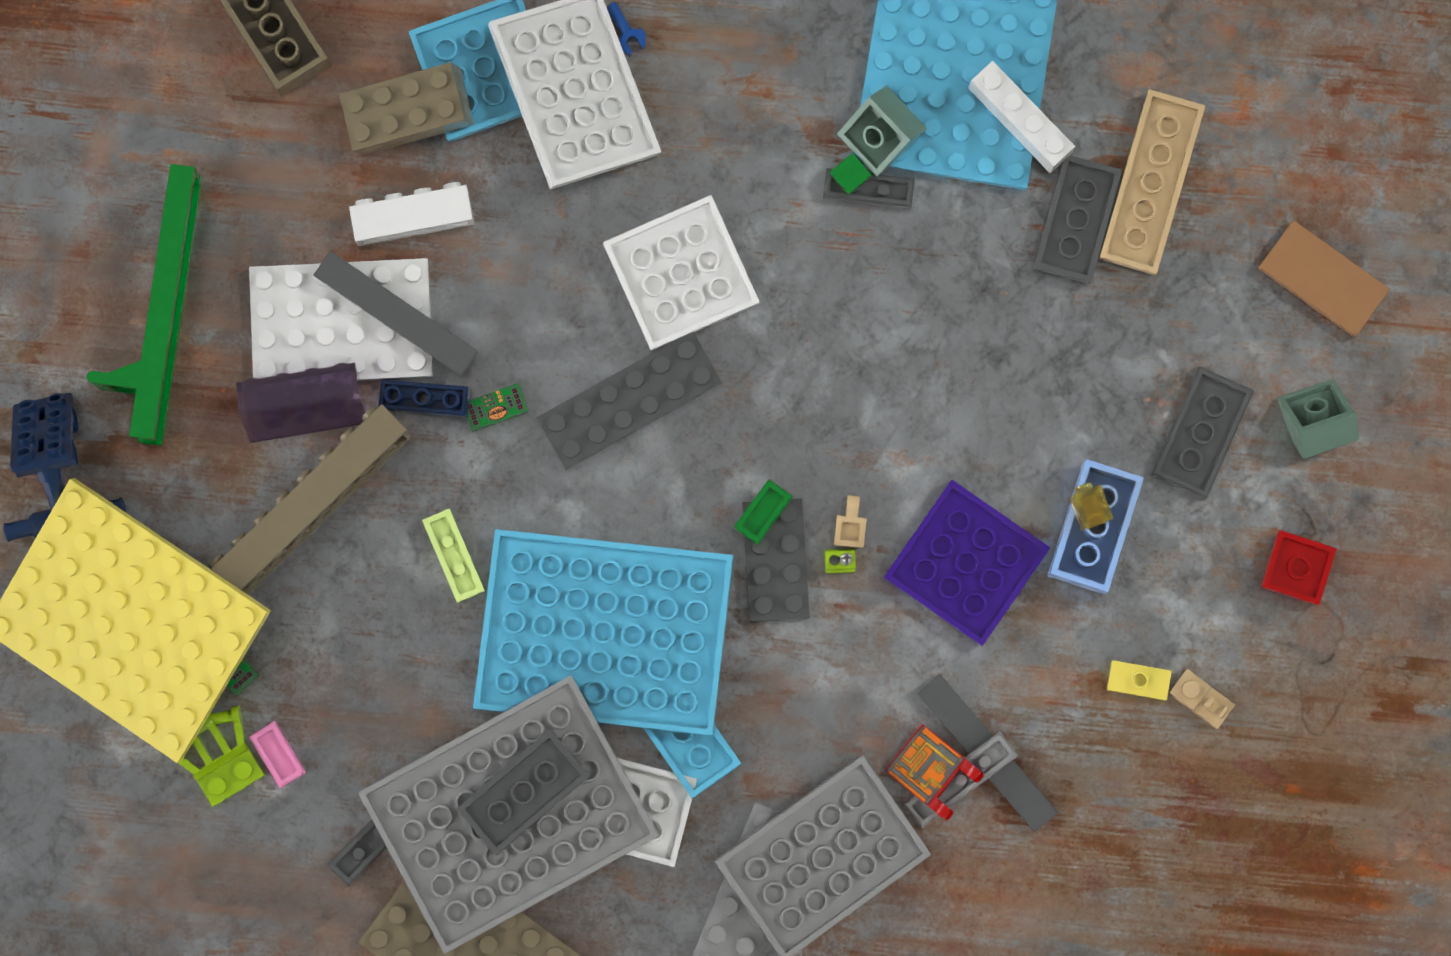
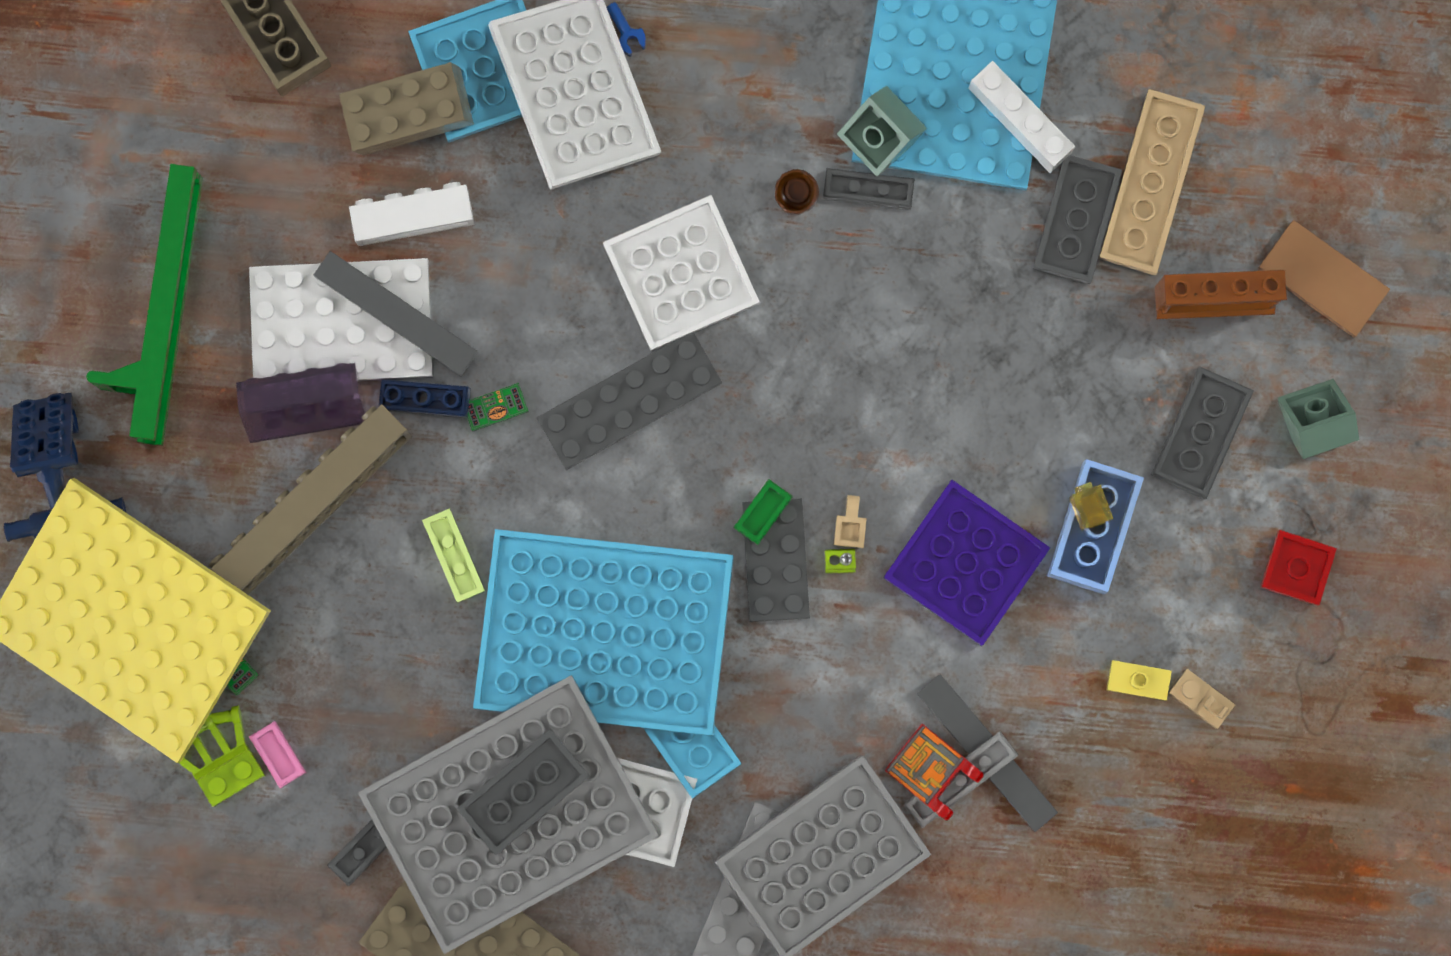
(796, 191): none -> reddish brown hair
(850, 174): green tile -> none
(1219, 294): none -> dark orange window

